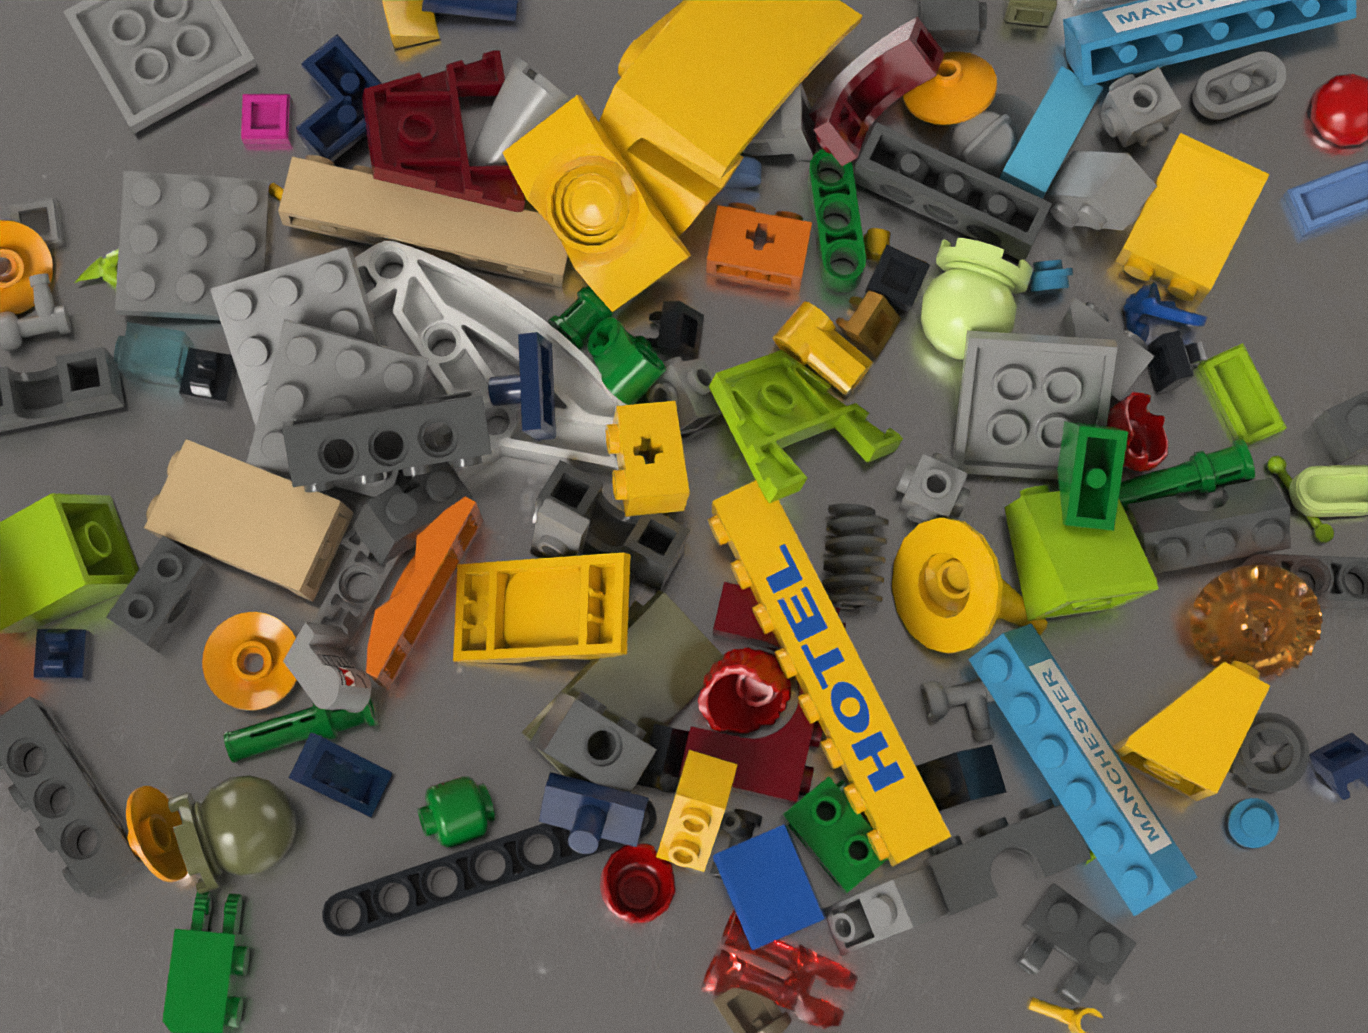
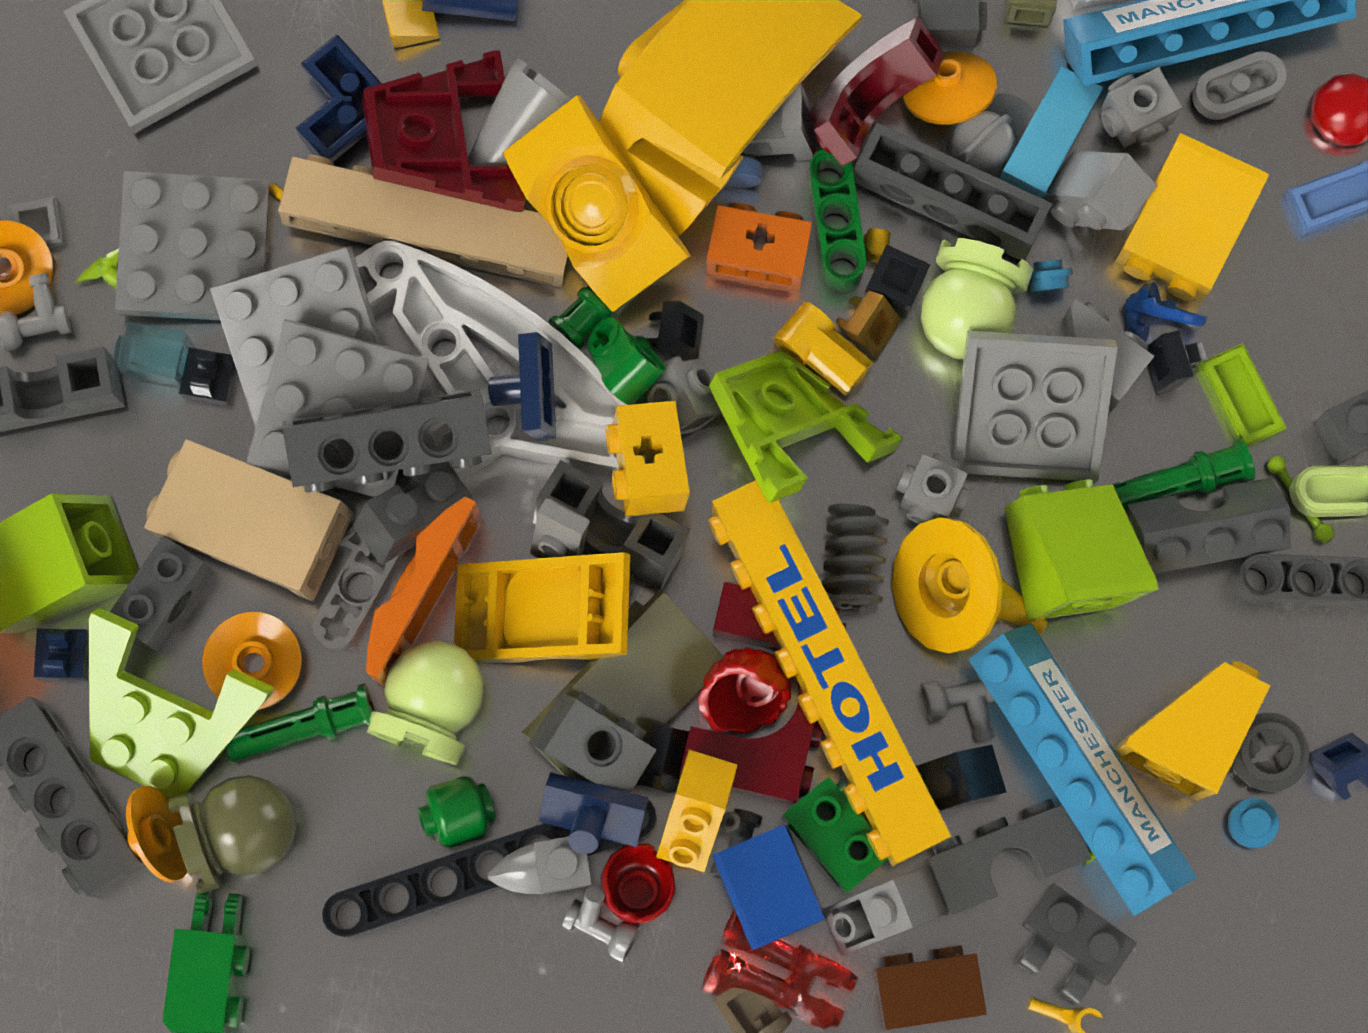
(152, 731): none -> wing
(266, 119): dark pink tile -> none
(326, 669): light grey leg -> none
(340, 774): dark blue tile -> none
(430, 698): none -> yellowish green tile
(542, 868): none -> light grey plate
(586, 918): none -> light grey piece
(929, 989): none -> reddish brown brick
(1090, 474): green slope -> none
(1146, 437): red hair -> none
(1274, 597): clear orange gear -> none

